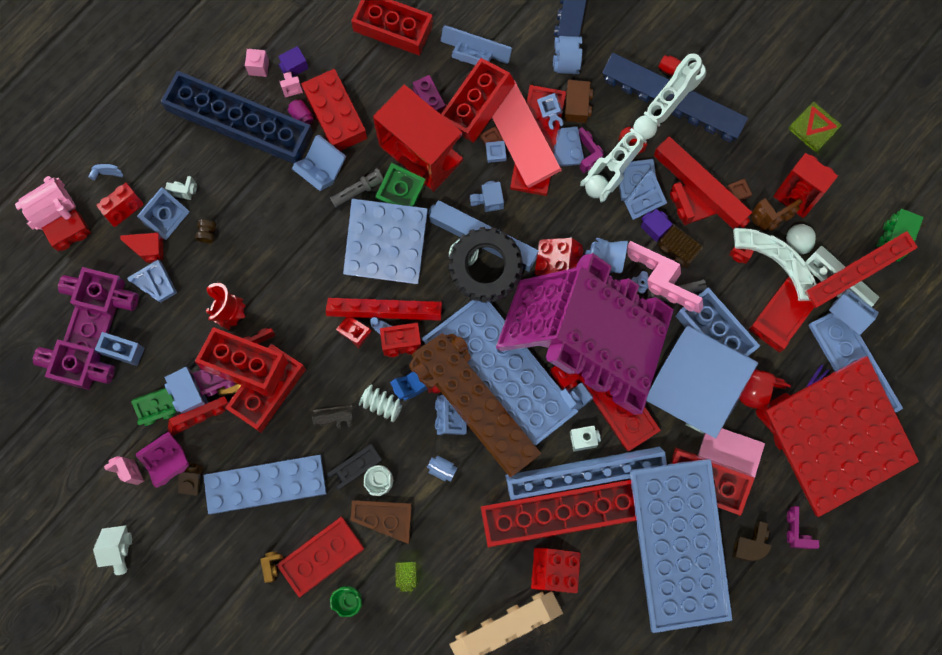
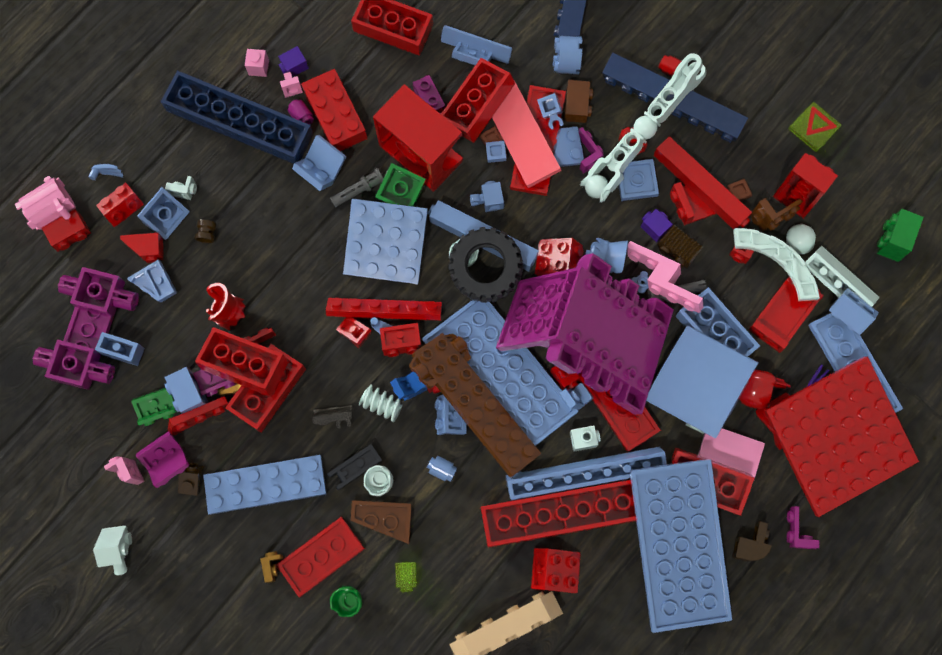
(645, 196): medium blue wing -> none
(861, 269): red plate -> none

